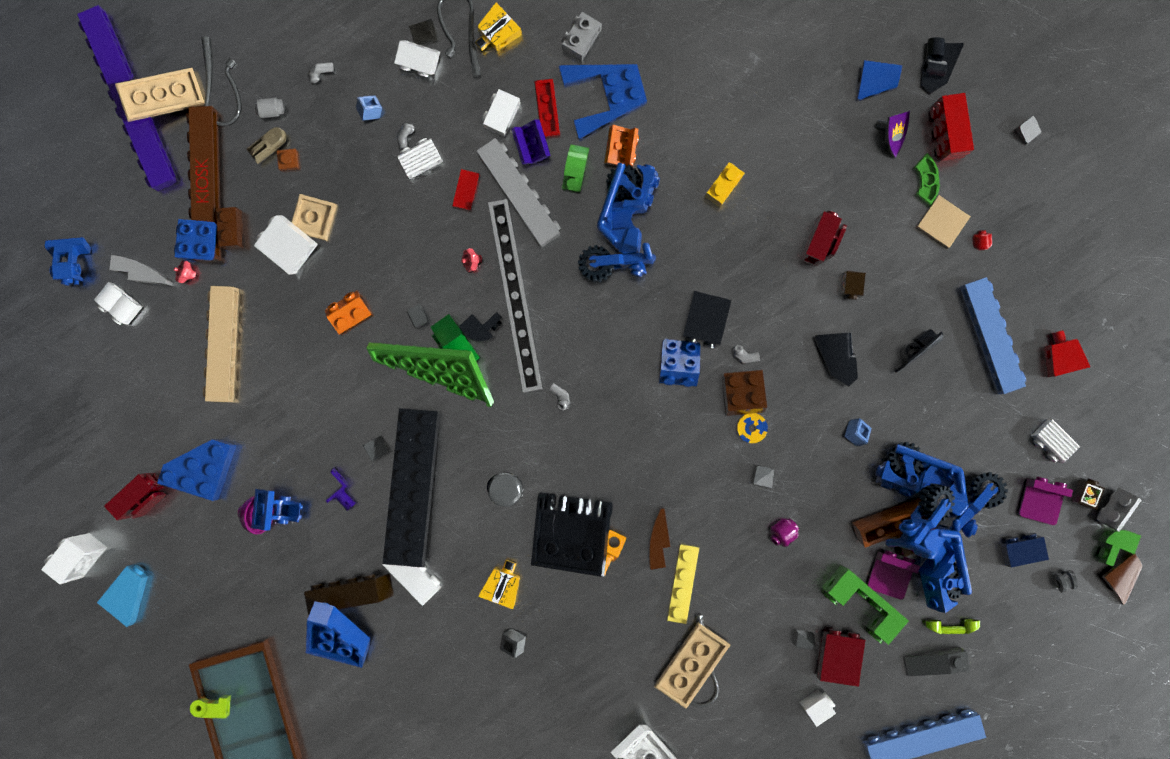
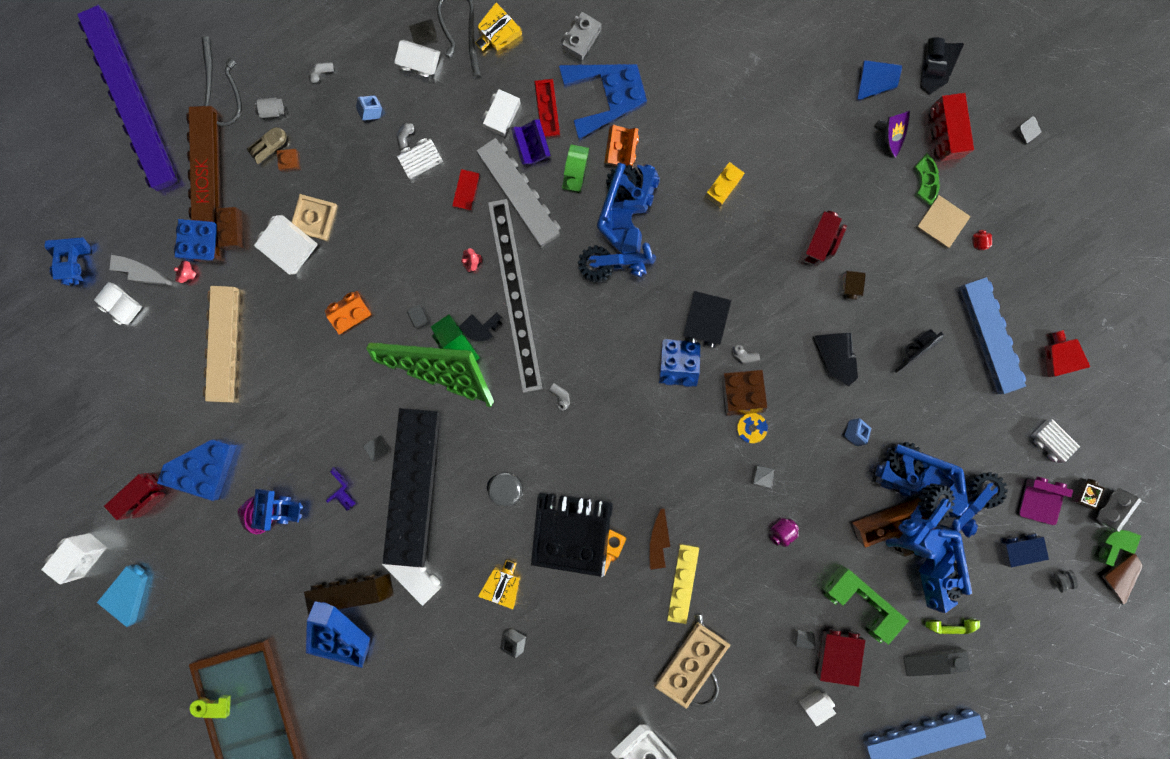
(159, 94): tan piece -> none
(891, 574): magenta bracket -> none

